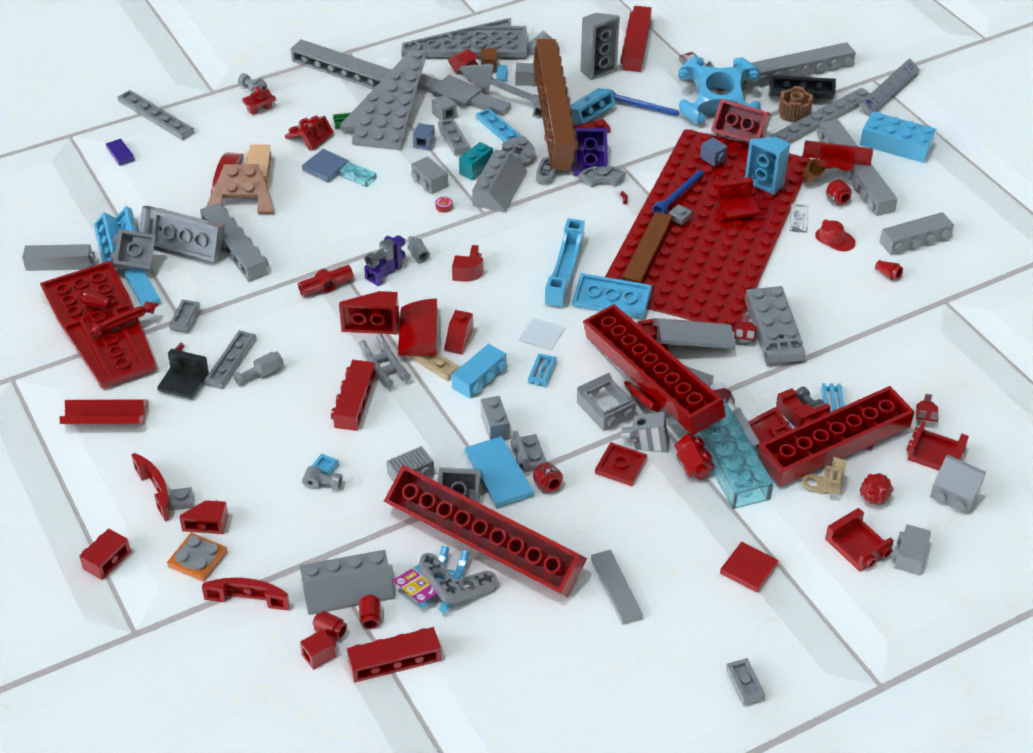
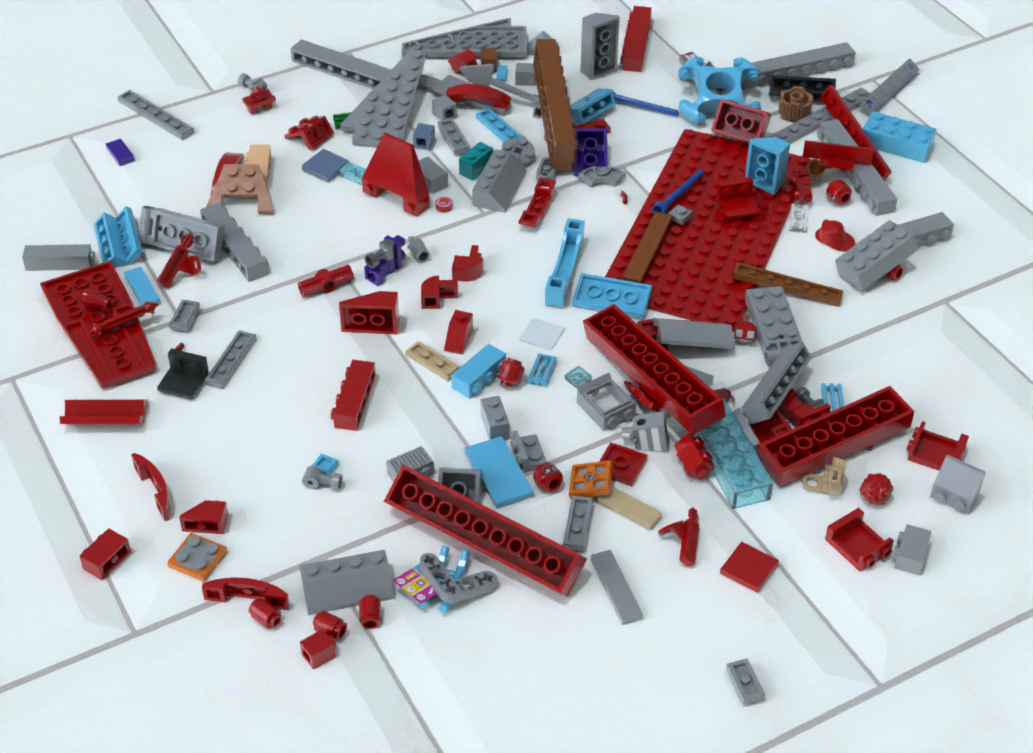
(133, 250): light grey plate -> none
(180, 262): none -> red piece
(181, 498): light grey plate -> none
(262, 366): light grey piece -> none
(265, 613): none -> red brick
(386, 354): light grey piece -> none
(393, 654): red brick -> none
(397, 170): none -> red wedge
(418, 328): red slope -> none
(434, 289): none -> red brick
(479, 92): none -> red slope
(510, 372): none -> red head
(539, 203): none -> red slope
(577, 523): none -> light grey plate
(578, 377): none -> clear light blue tile
(591, 479): none -> orange piece
(631, 508): none -> tan tile
(688, 533): none -> red piece
(713, 151): sand blue brick -> none
(776, 383): none -> light grey brick
(790, 284): none -> dark orange tile
(802, 193): none -> red hinge
(841, 112): none -> red tile
(876, 255): none -> light grey brick
(927, 410): red piece -> none

